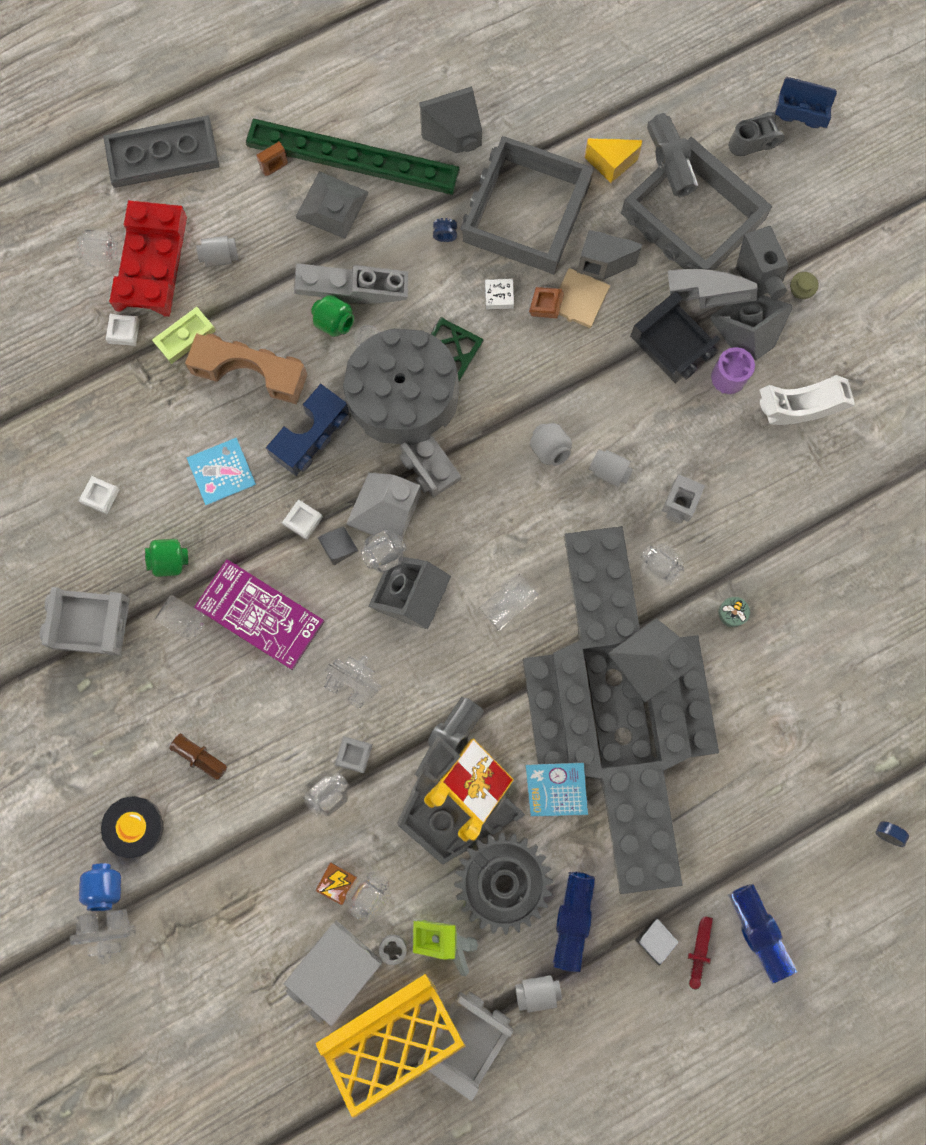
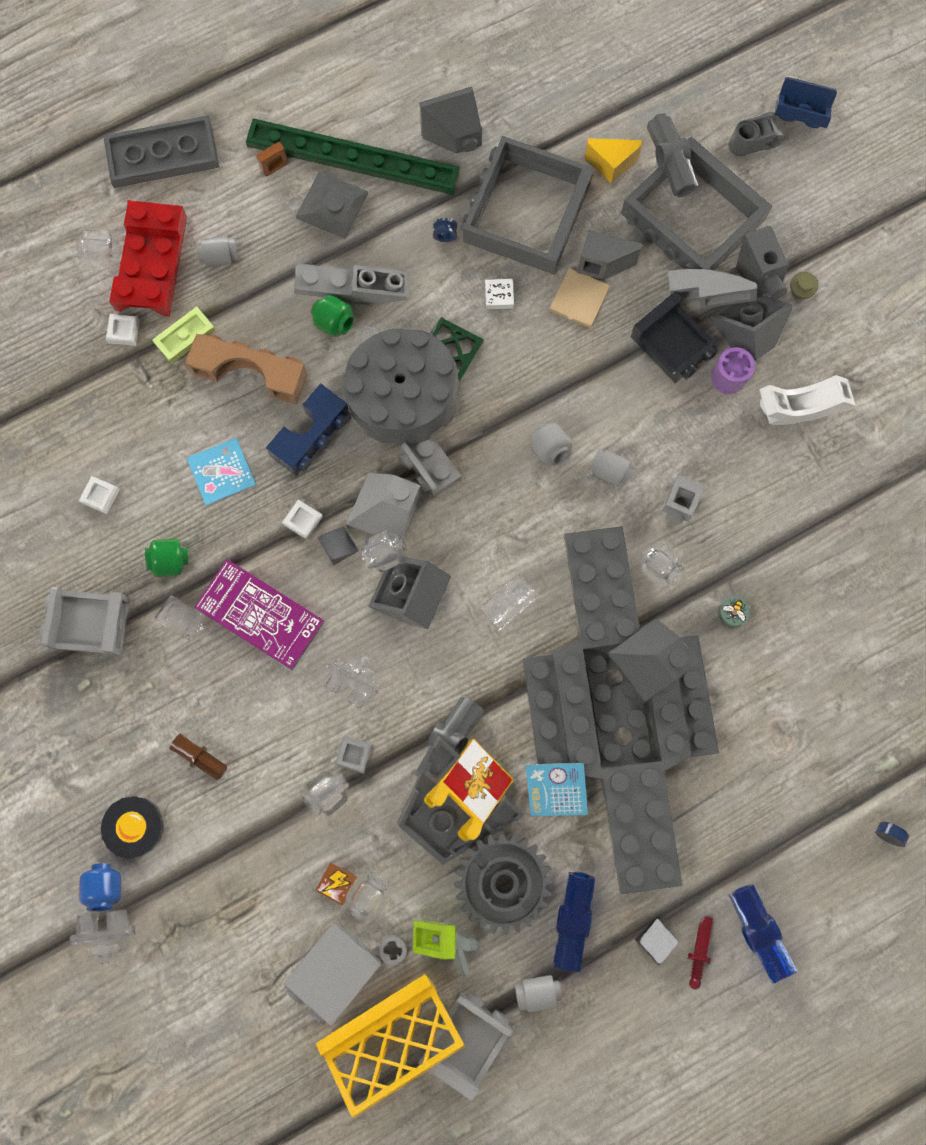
(546, 302): dark orange tile -> none

